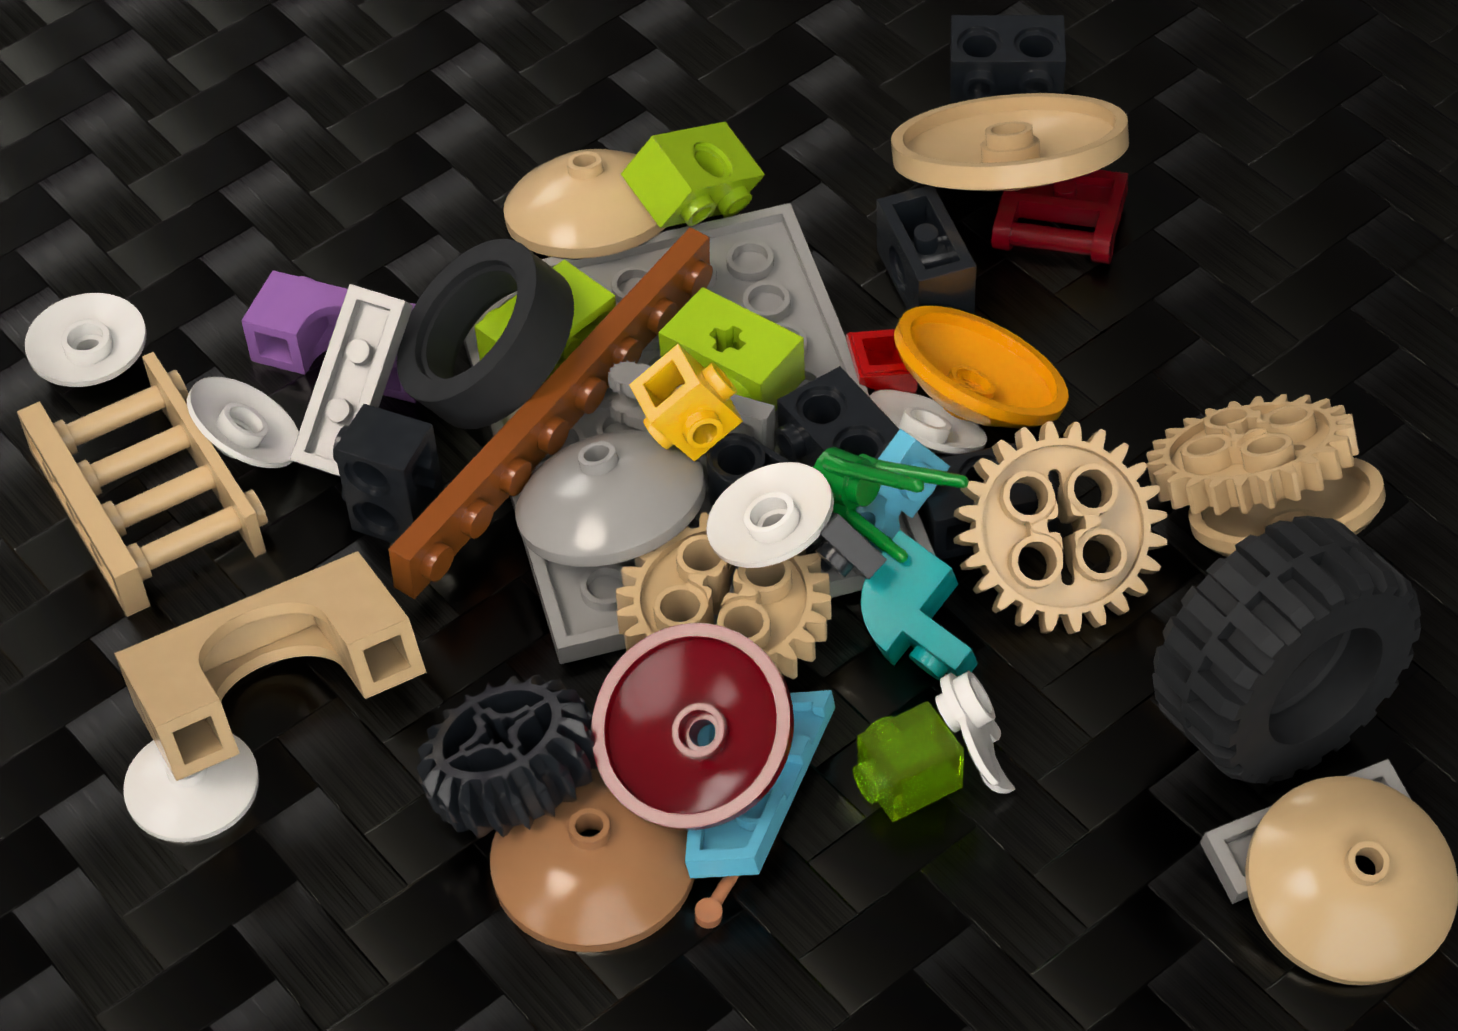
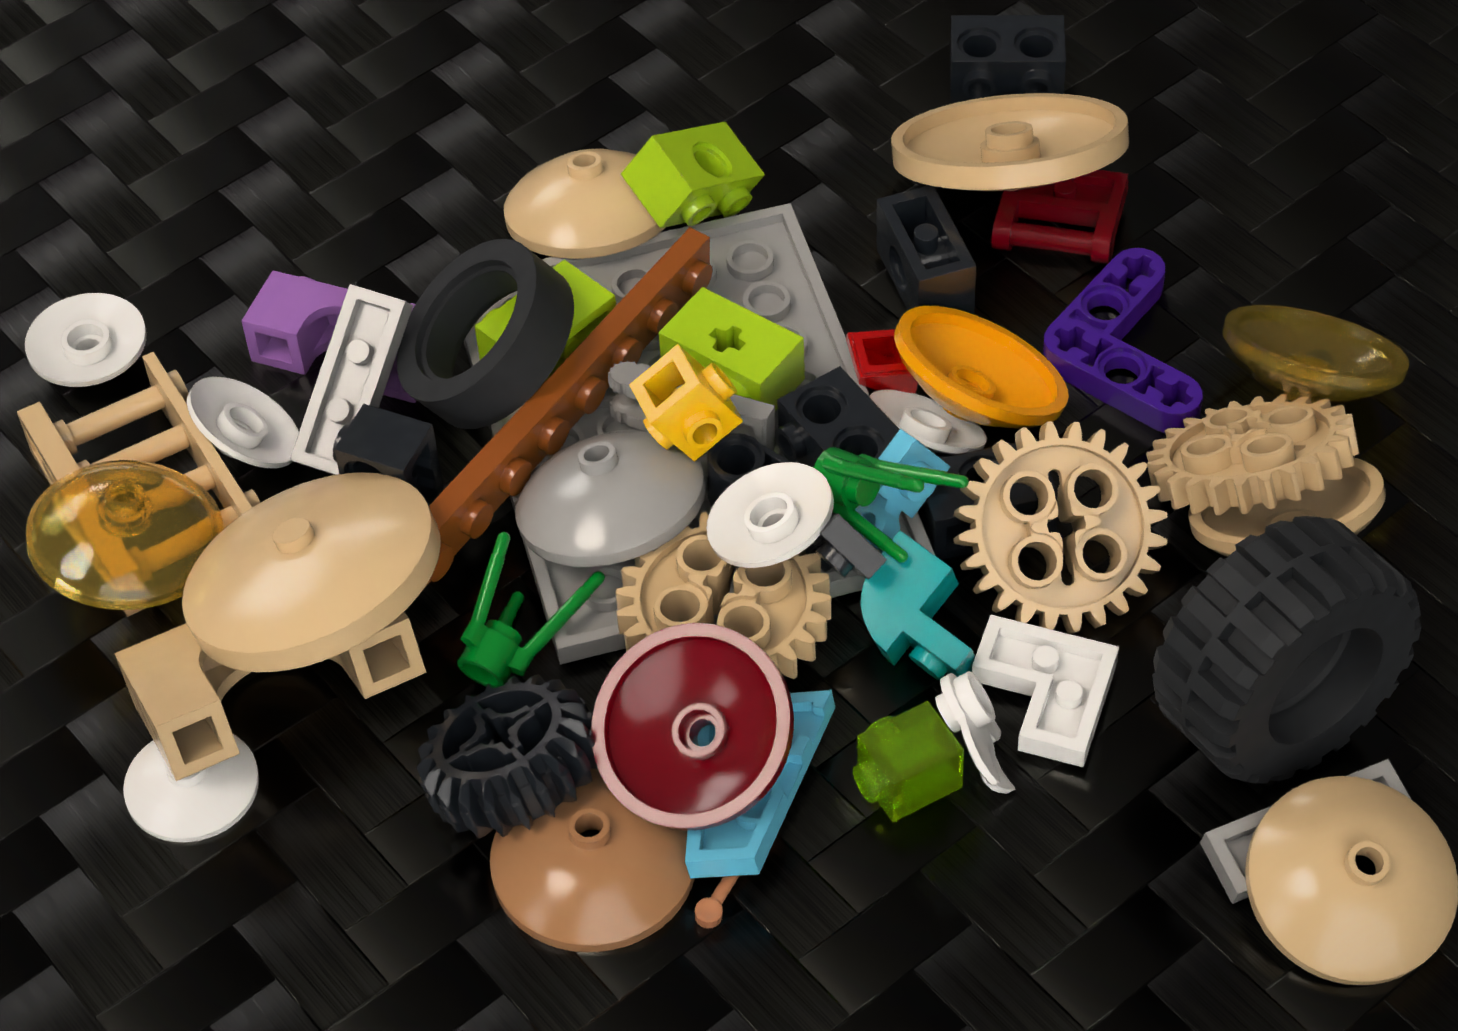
(121, 533): none -> clear yellow dish
(311, 572): none -> tan dish
(494, 648): none -> green plant
(1060, 672): none -> white plate
(1103, 349): none -> dark purple beam
(1313, 353): none -> clear yellow dish

